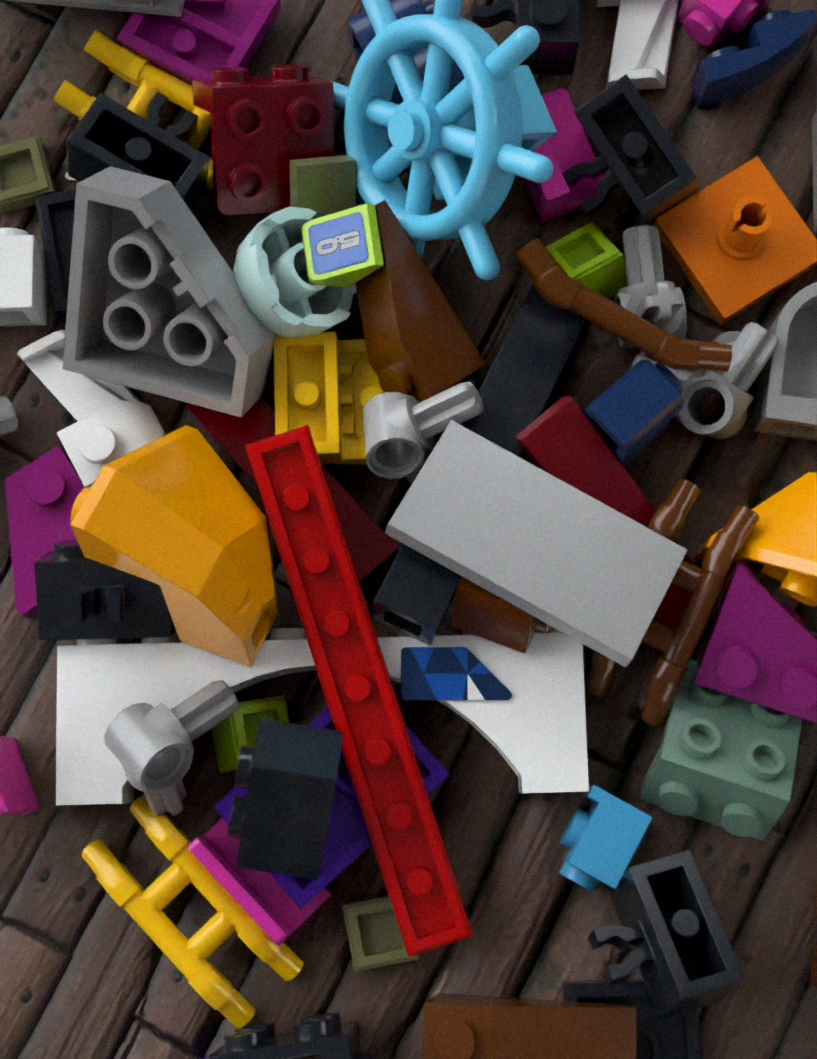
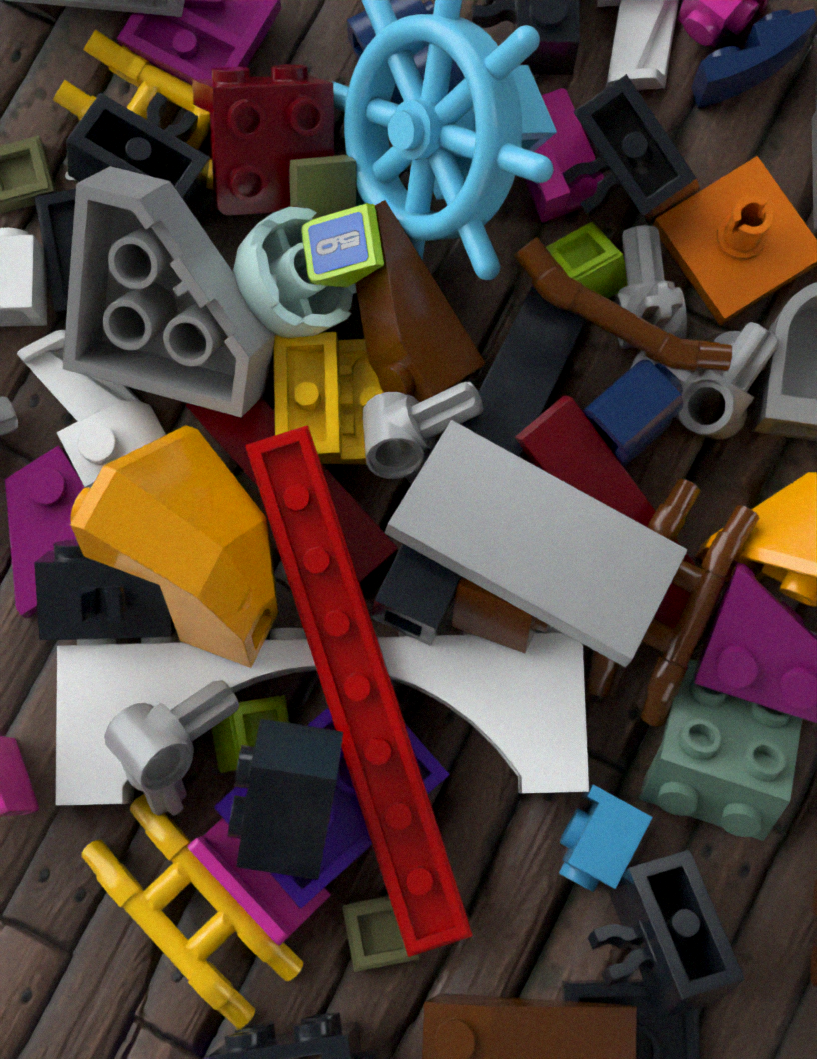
(447, 675): dark blue sticker -> none

